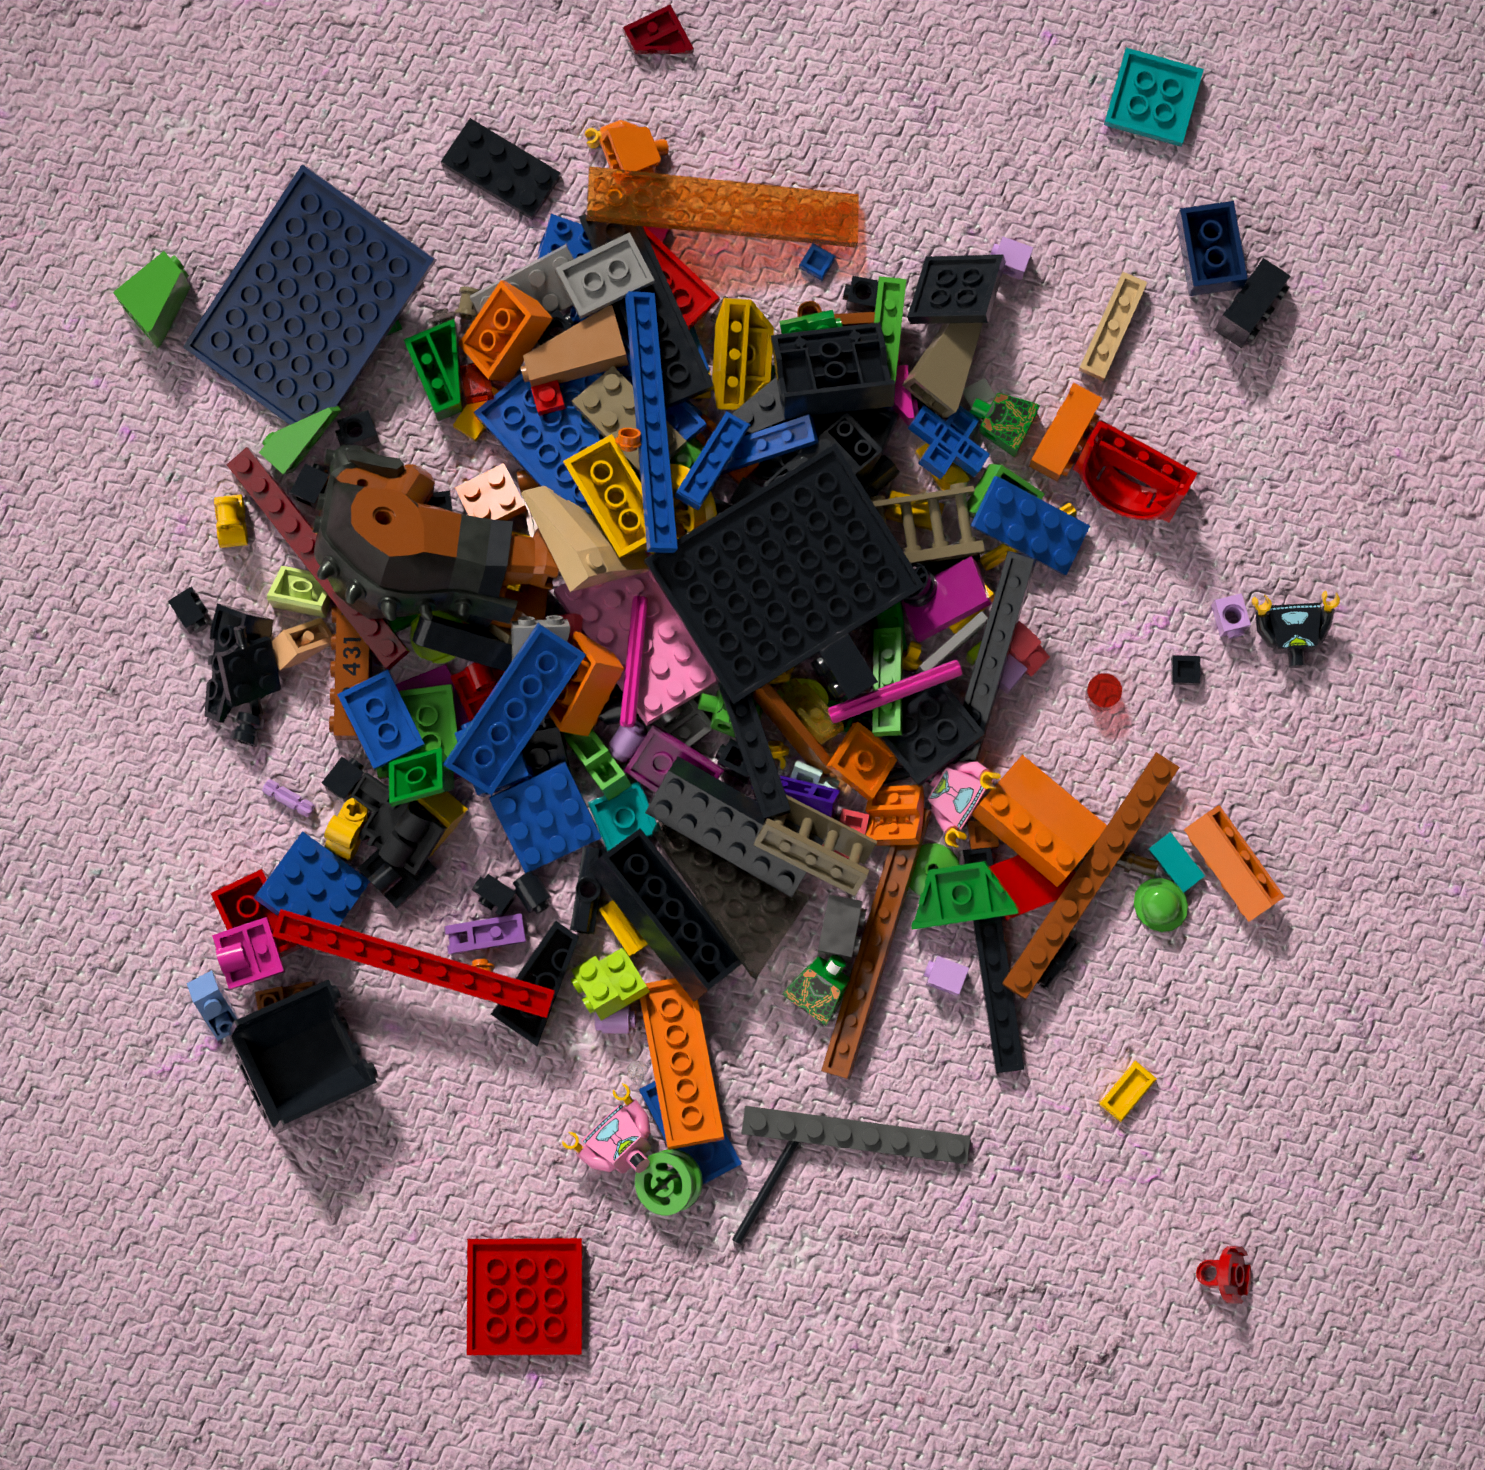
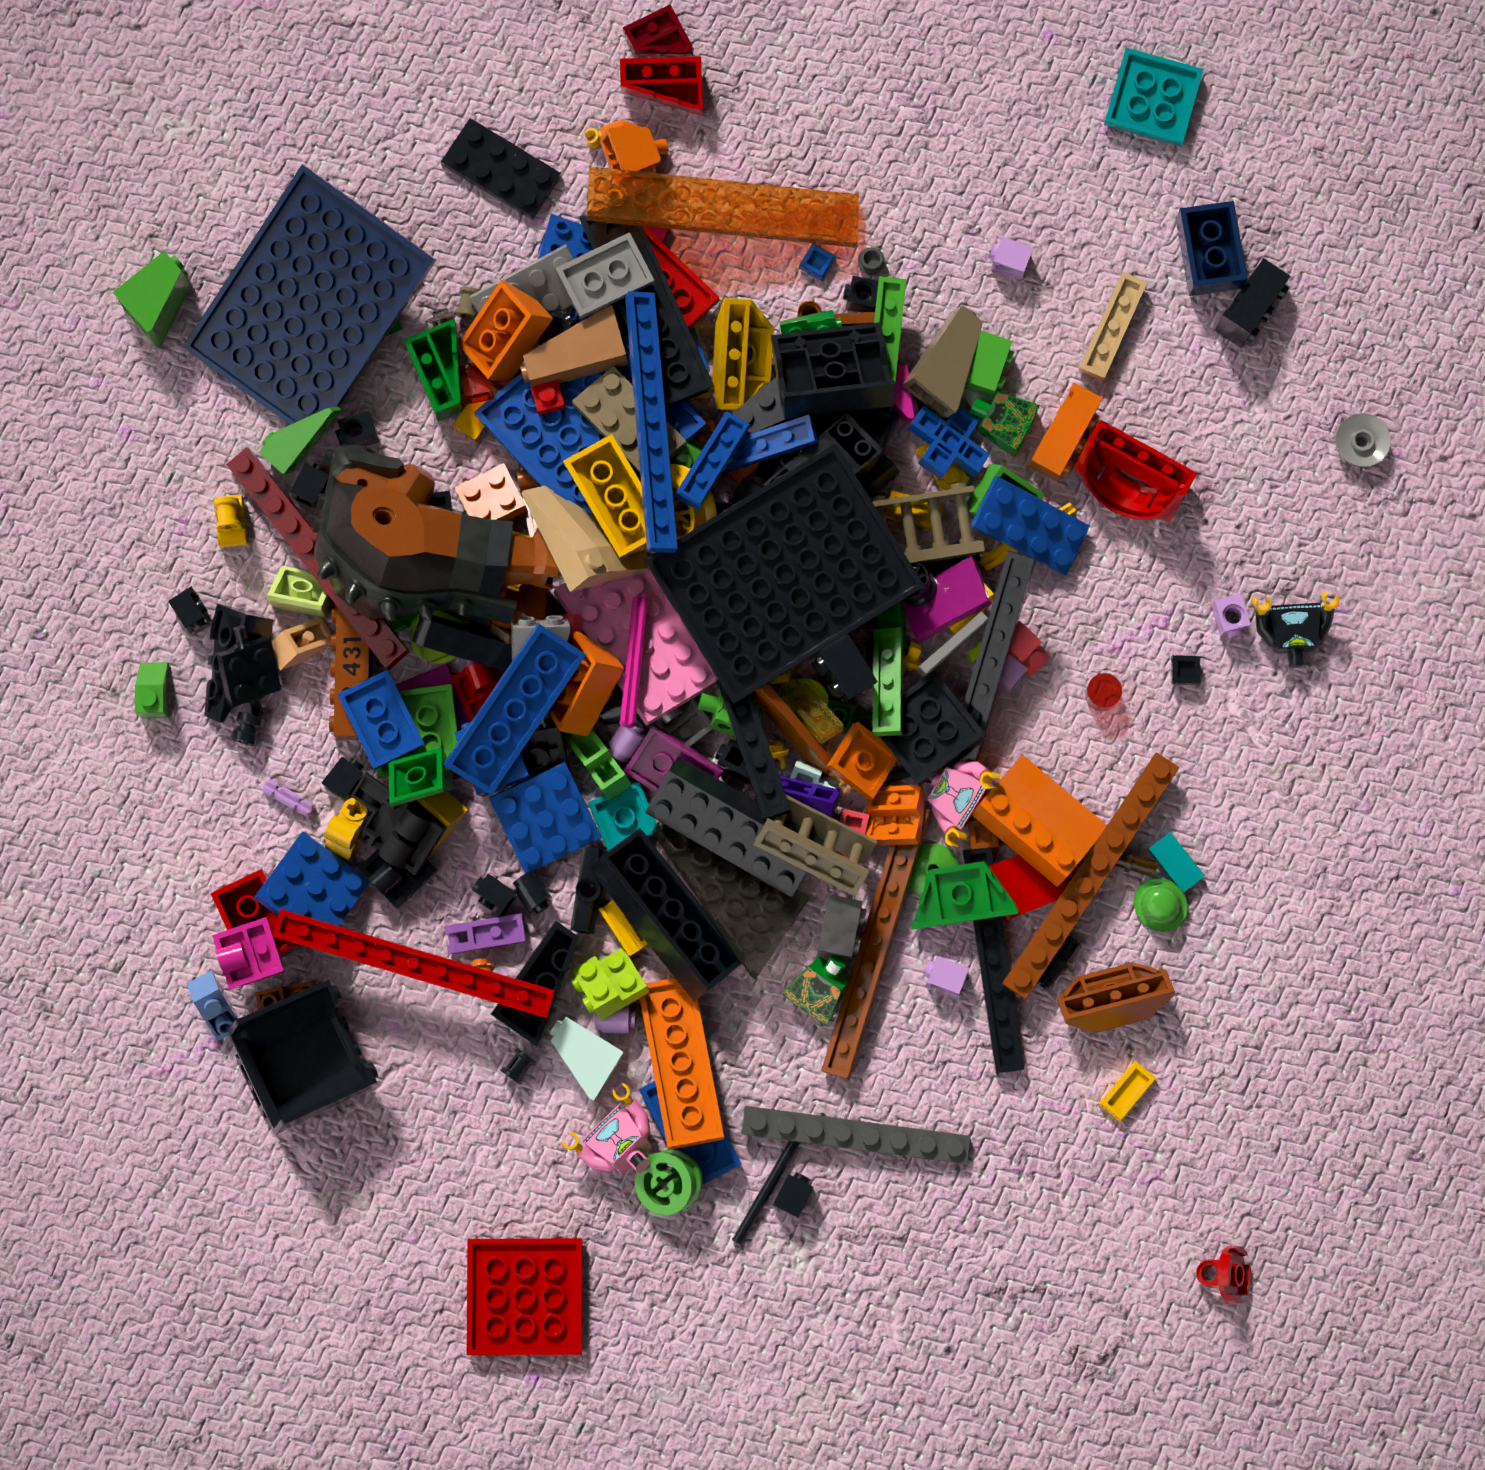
(152, 690): none -> bright green slope
(518, 1066): none -> black bush
(586, 1055): none -> light aqua slope
(628, 439): orange plate -> none
(665, 81): none -> red wedge
(793, 1194): none -> black brick
(871, 261): none -> dark grey plate
(895, 691): dark pink axle -> none
(956, 289): black plate -> none
(988, 363): none -> bright green brick
(1115, 997): none -> dark orange wedge
(1234, 863): orange brick -> none
(1369, 429): none -> light grey dish

